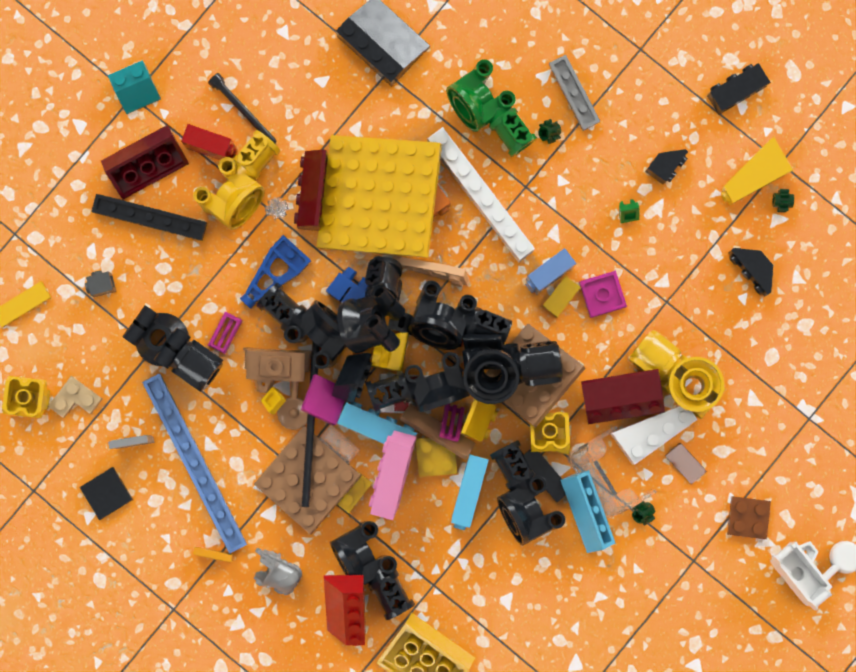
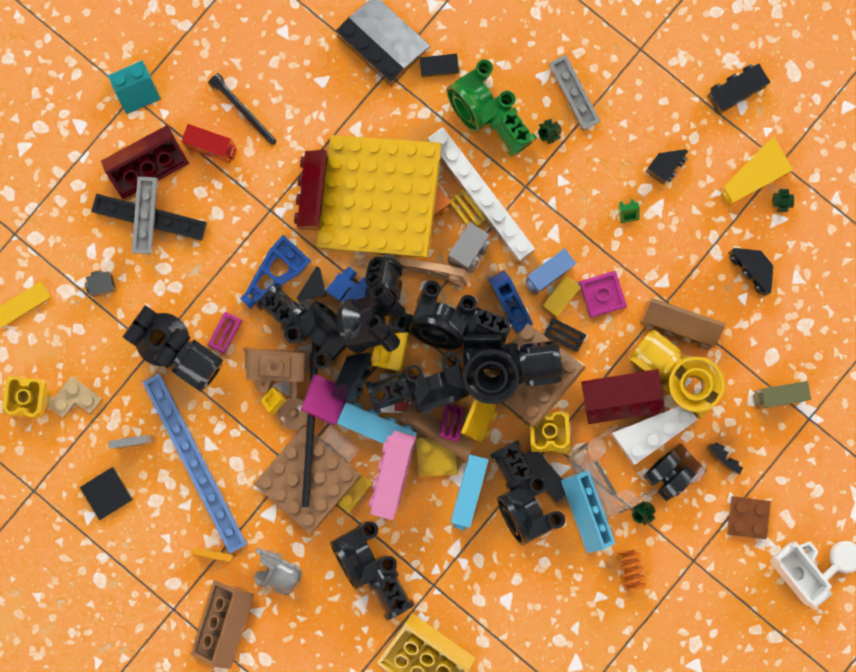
(144, 215): none -> light grey plate
(222, 625): none -> medium nougat slope
(240, 194): yellow piece -> none
(276, 208): clear gear -> none
(313, 288): none -> black slope
(345, 608): red slope -> none
(439, 65): none -> black tile
(469, 247): none -> light grey brick
(471, 203): none -> yellow tile
(510, 300): none -> blue slope
(567, 327): none -> black tile
(631, 569): none -> orange piece
(673, 480): none -> black wheel
(682, 323): none -> medium nougat slope
(718, 452): none -> black slope
(781, 395): none -> olive brick

